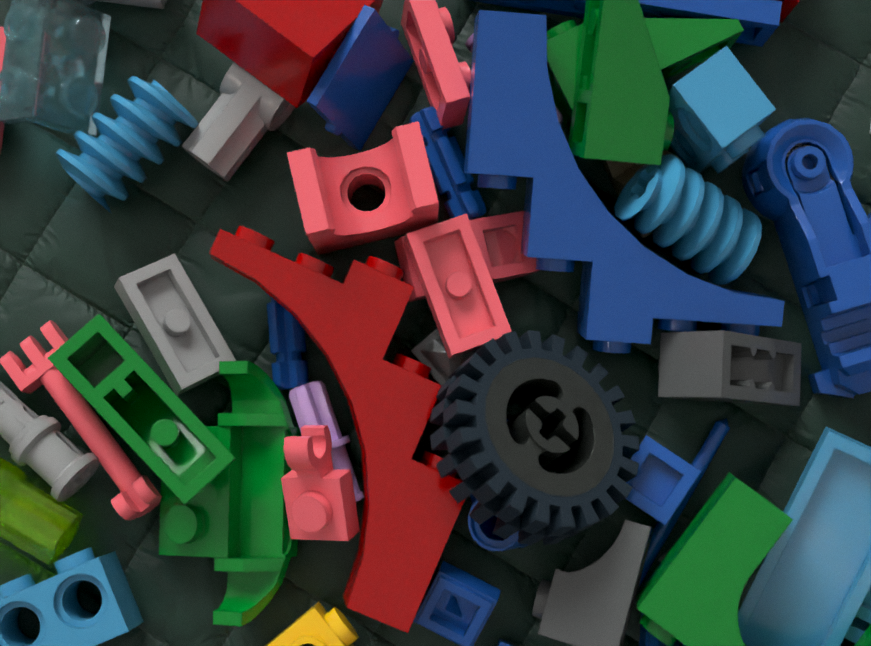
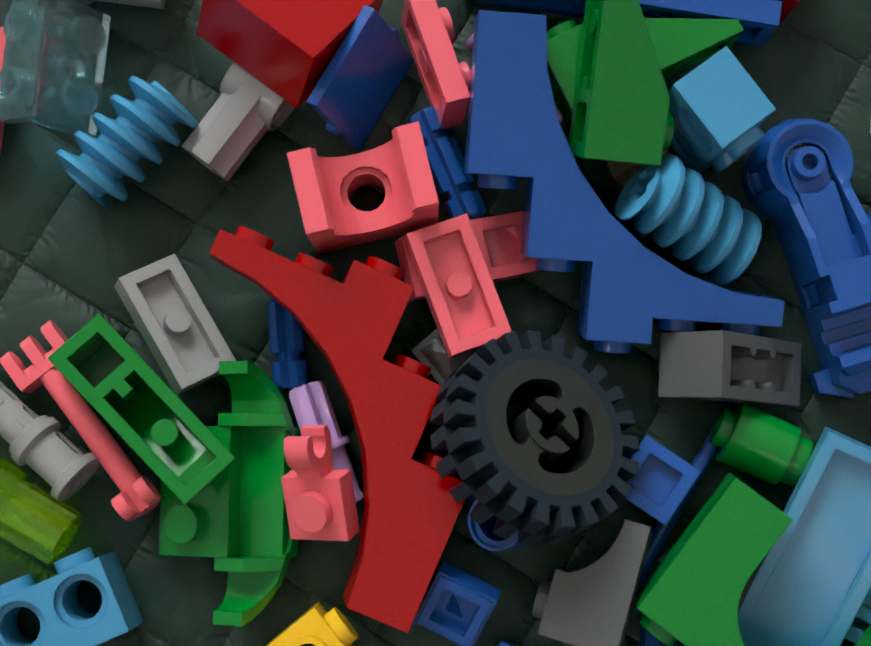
(761, 445): none -> green brick

